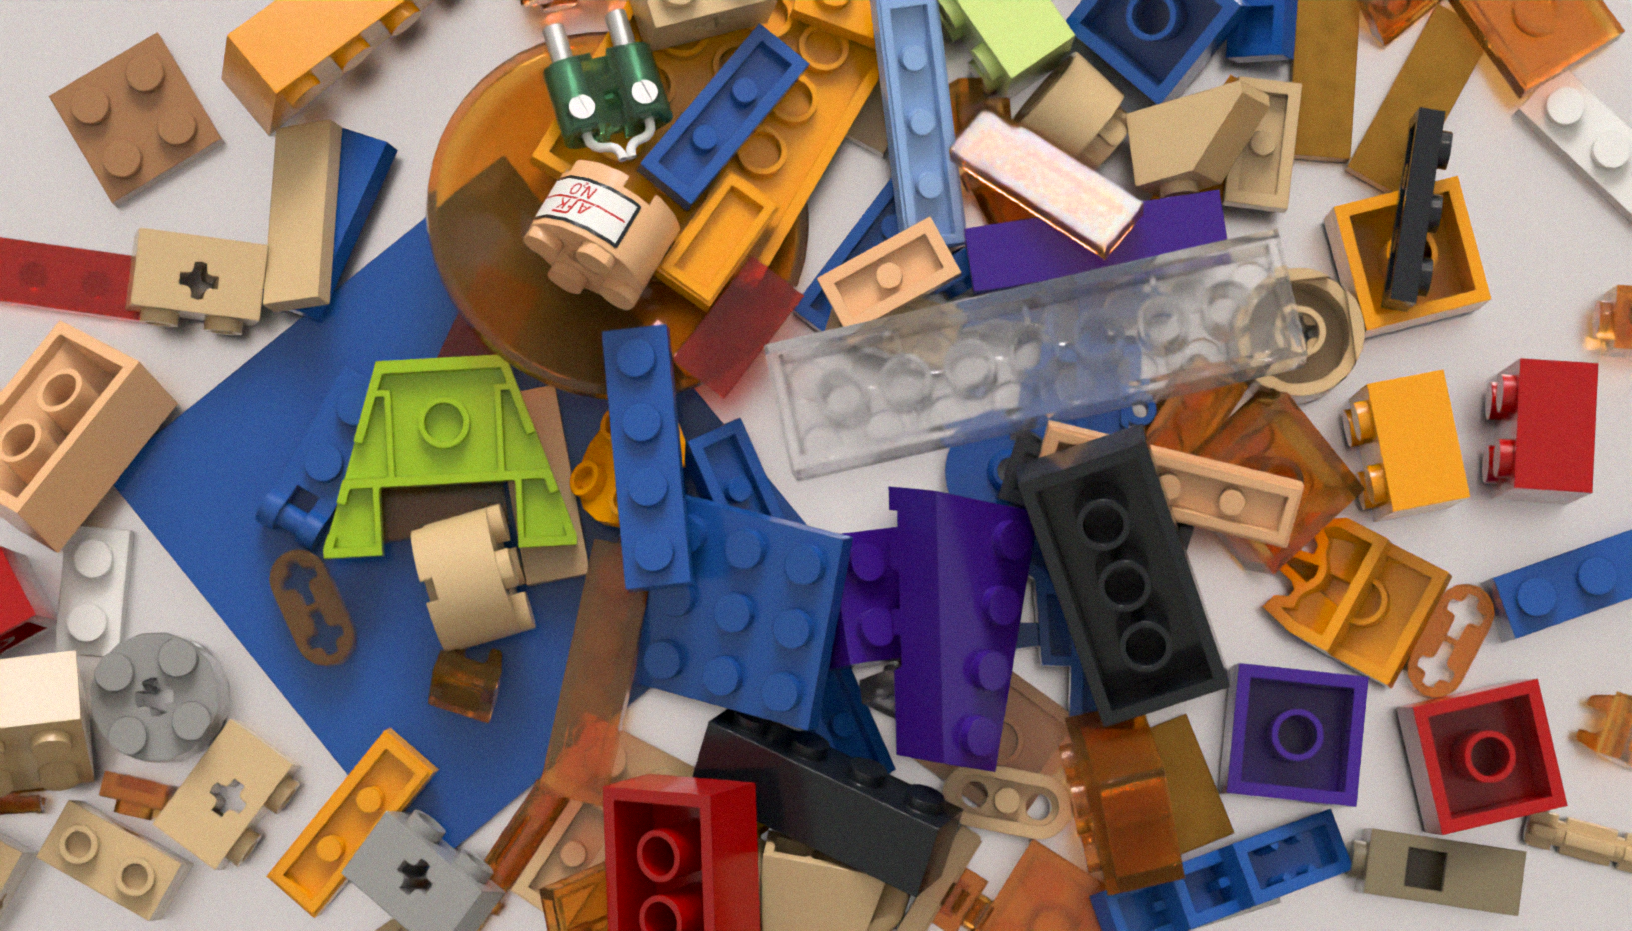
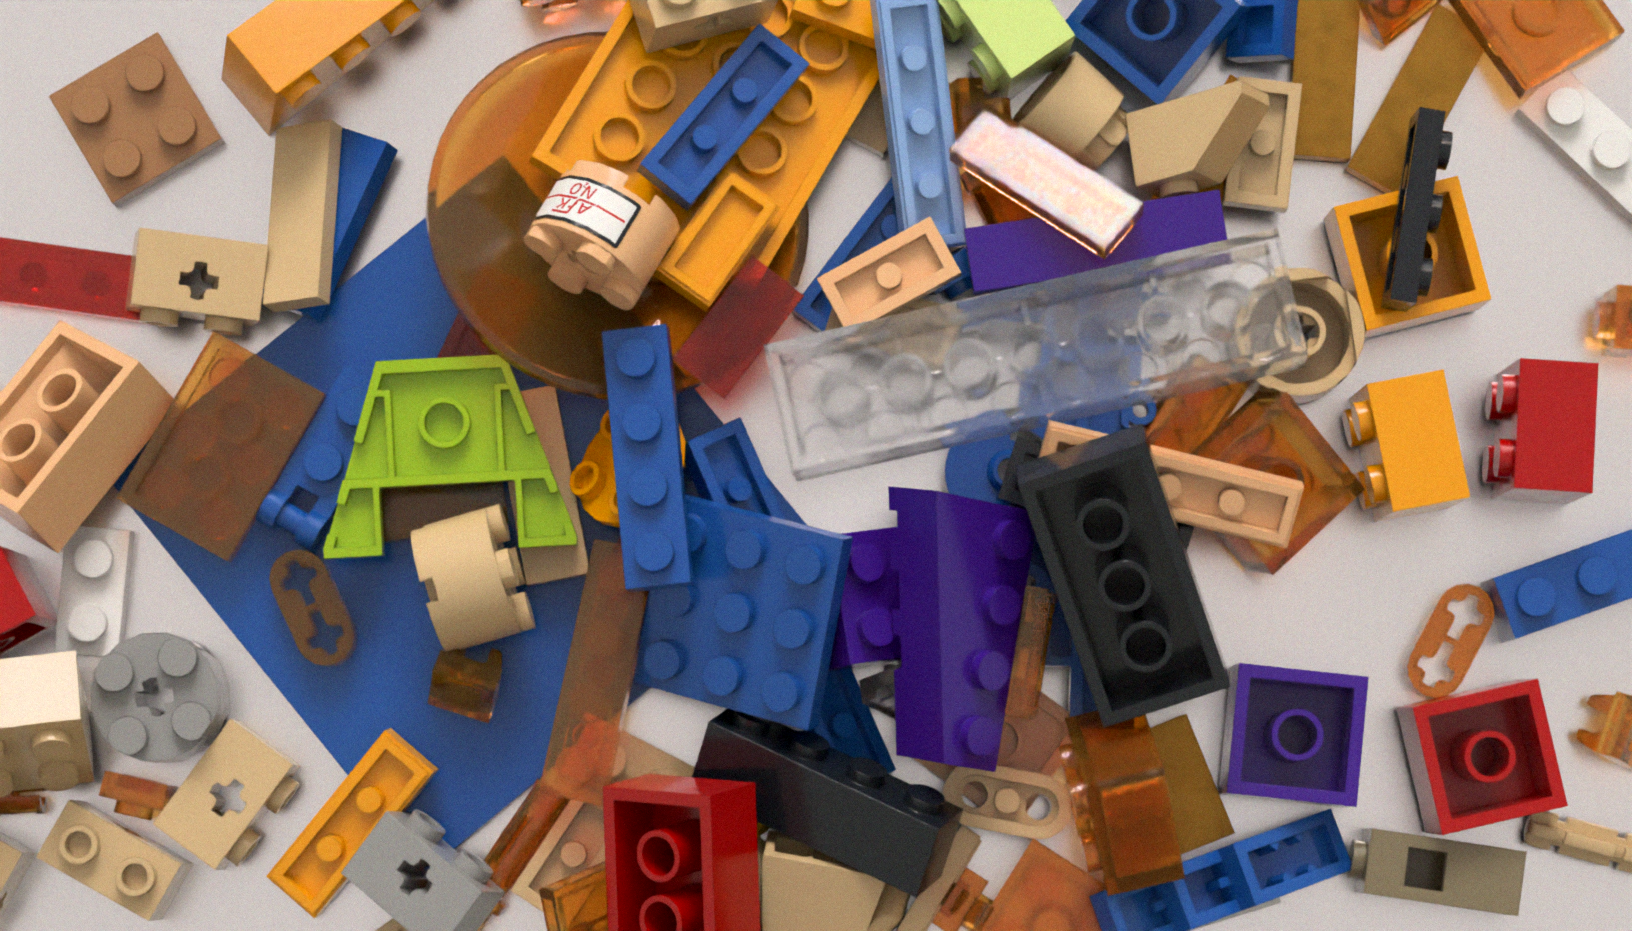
(221, 446): none -> clear orange plate
(605, 92): clear green piece -> none
(1031, 652): none -> clear orange tile
(1359, 599): light orange plate -> none

